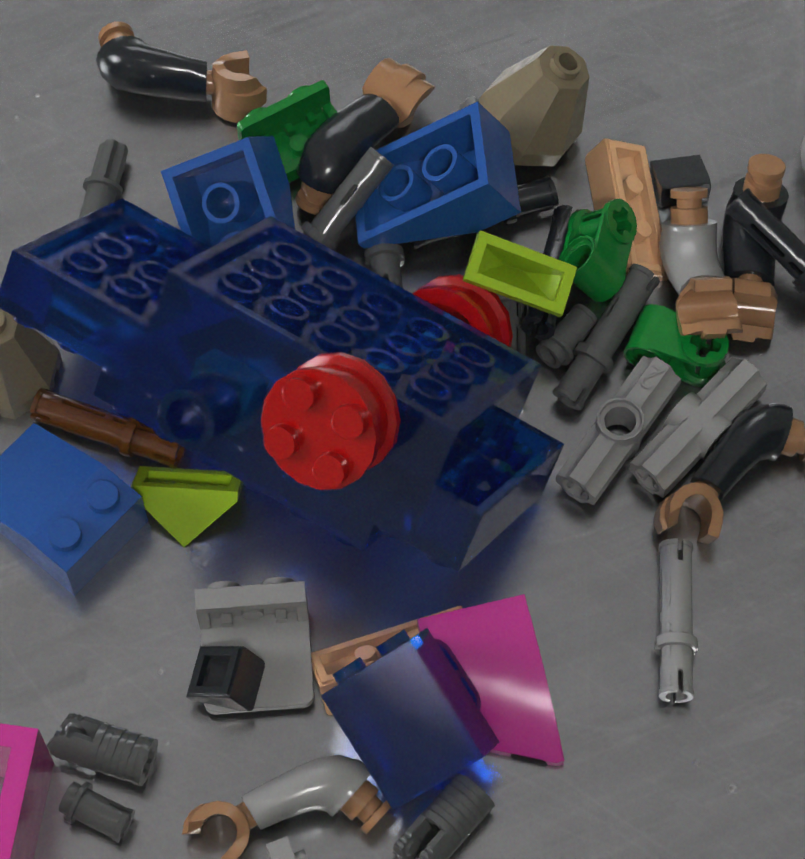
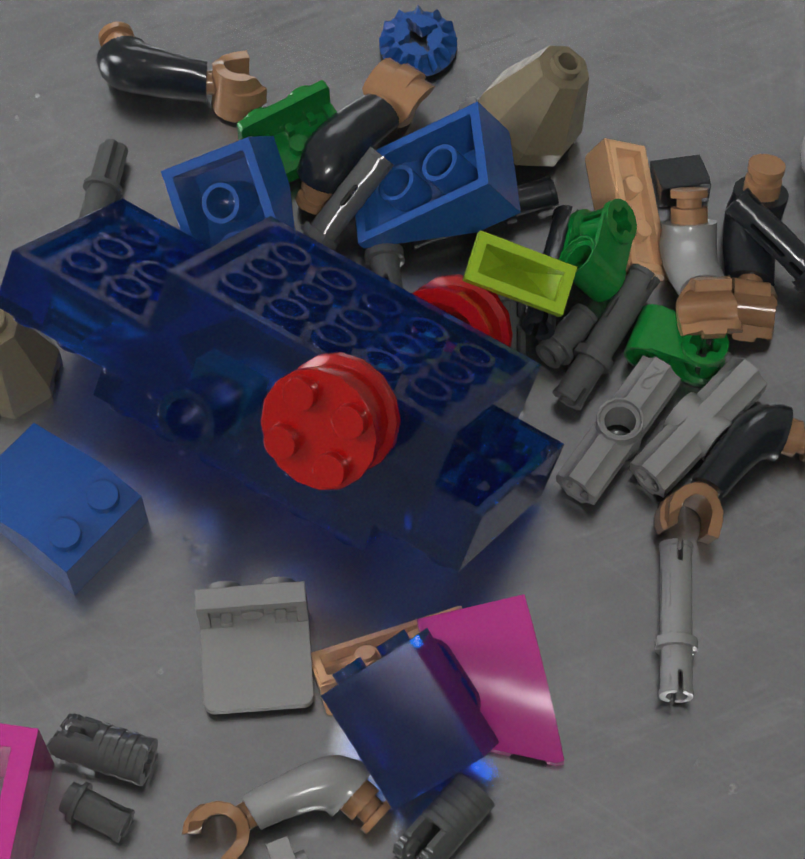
(106, 427): reddish brown pin -> none
(186, 498): lime slope -> none
(226, 677): black slope -> none
(440, 40): none -> blue gear

